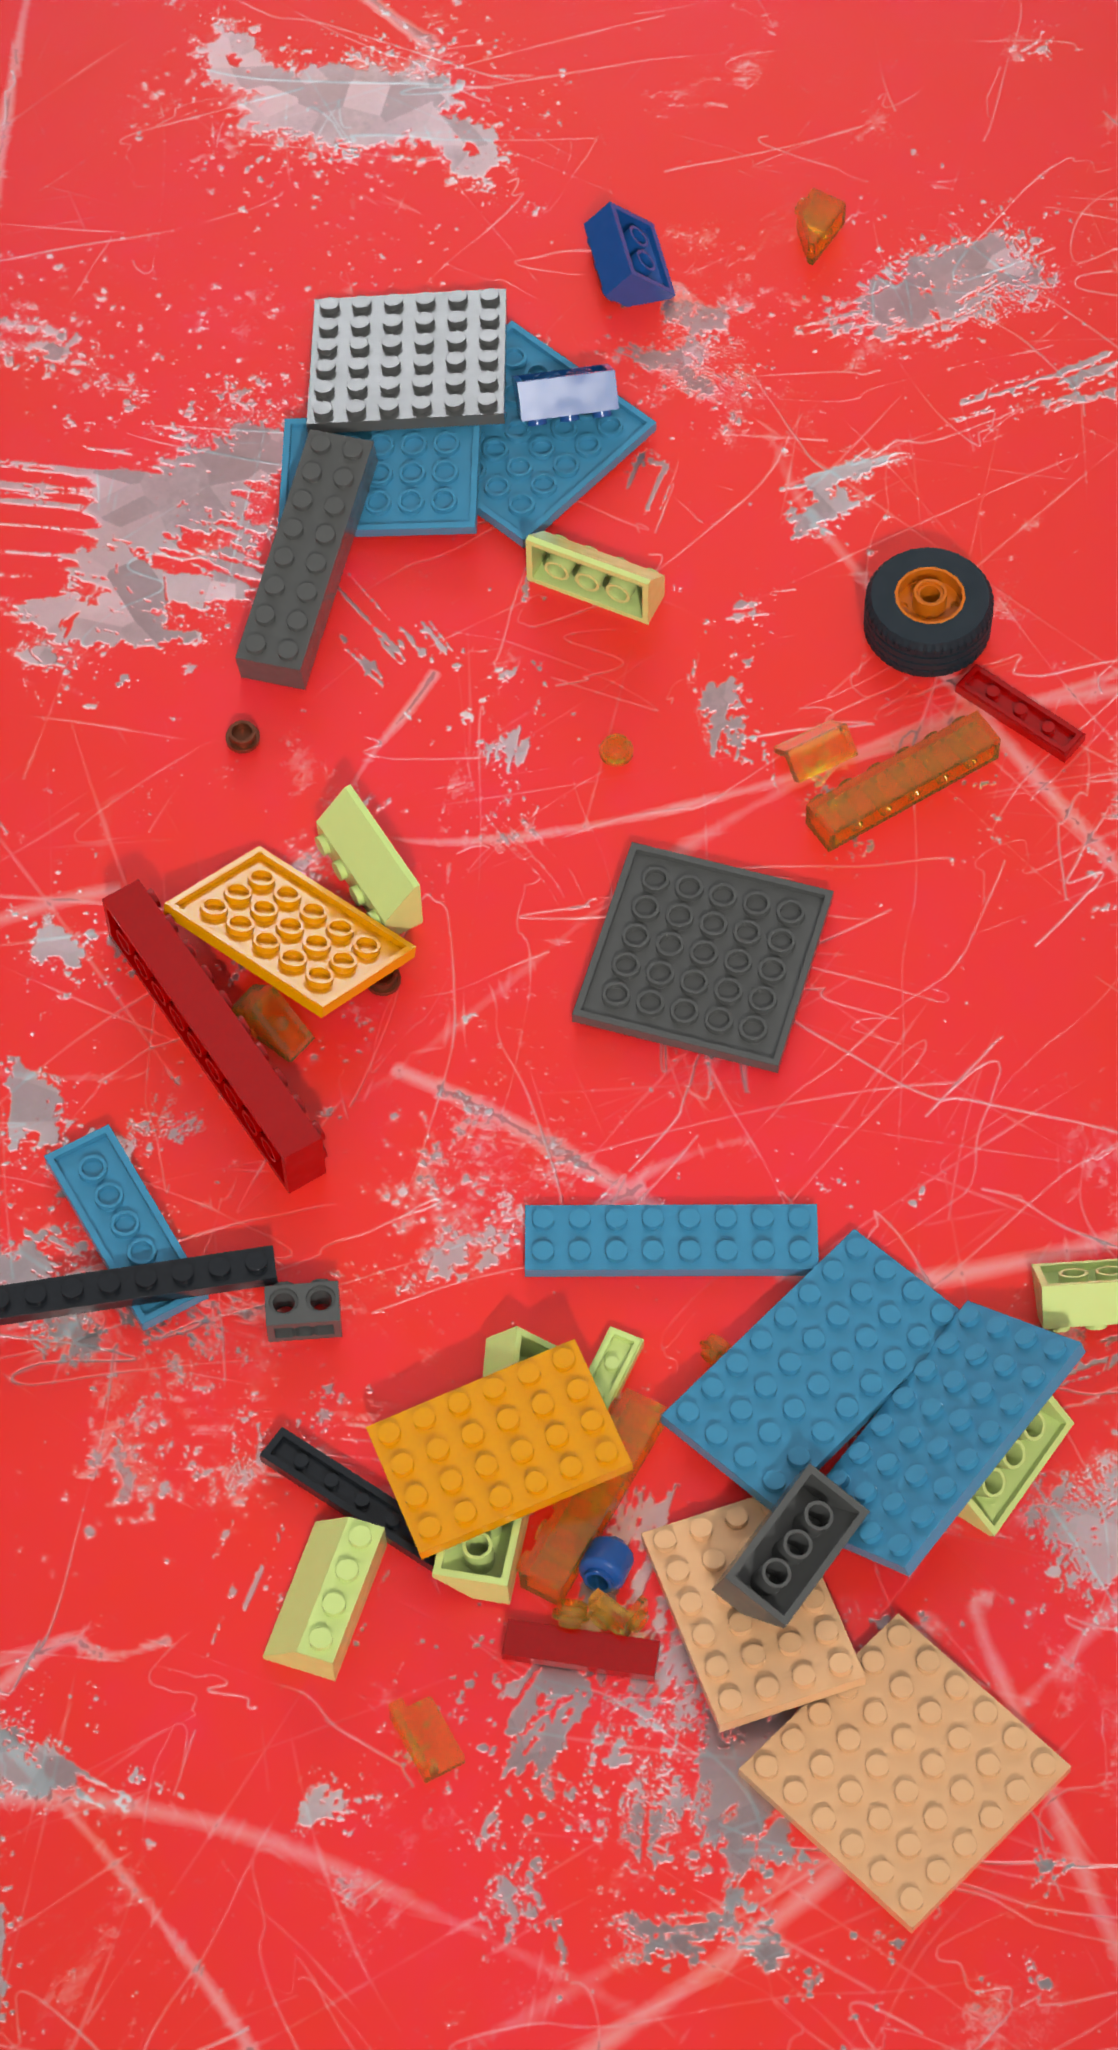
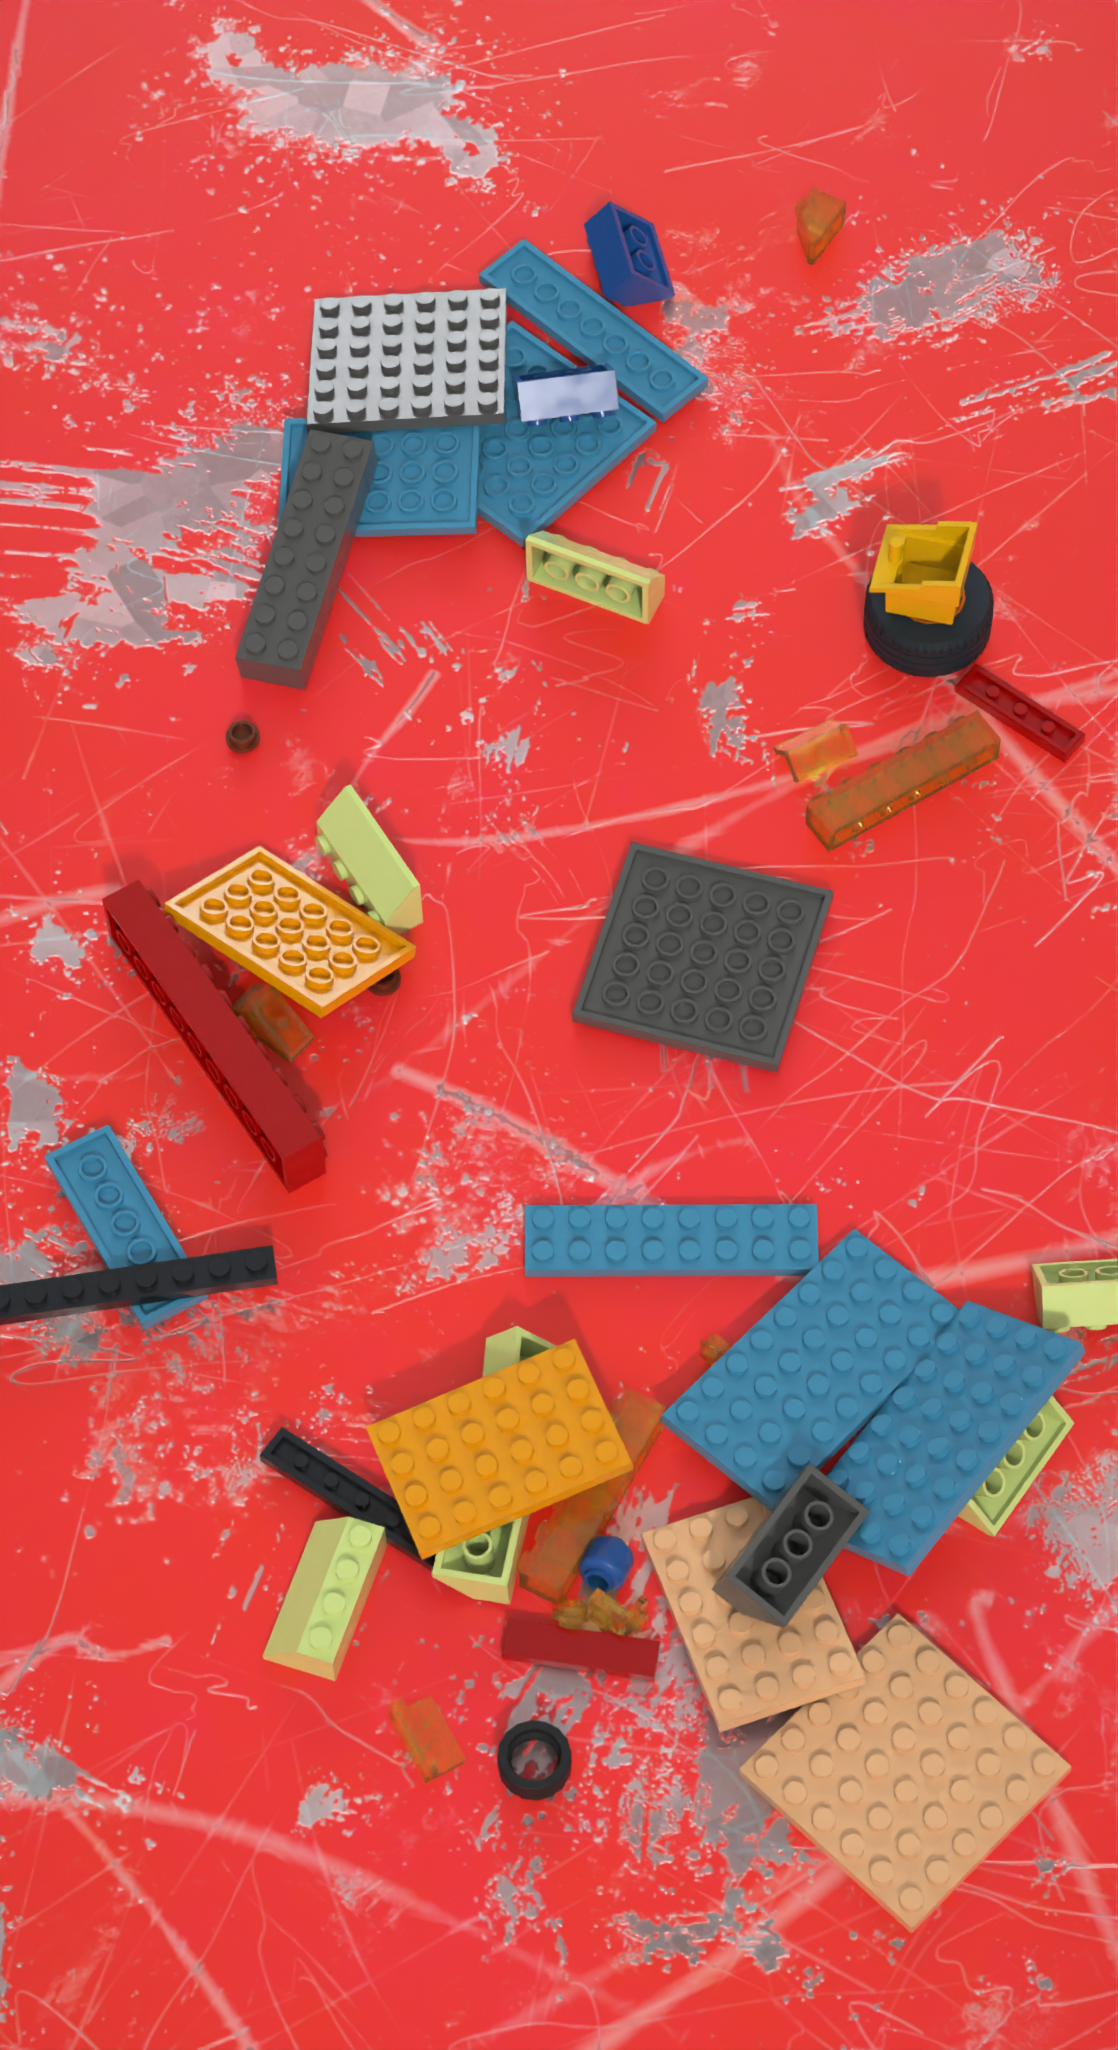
(303, 1320): dark grey brick -> none
(527, 1732): none -> black tyre
(594, 330): none -> dark azure plate
(615, 1362): yellowish green tile -> none
(616, 750): plate -> none
(924, 568): none -> yellow piece

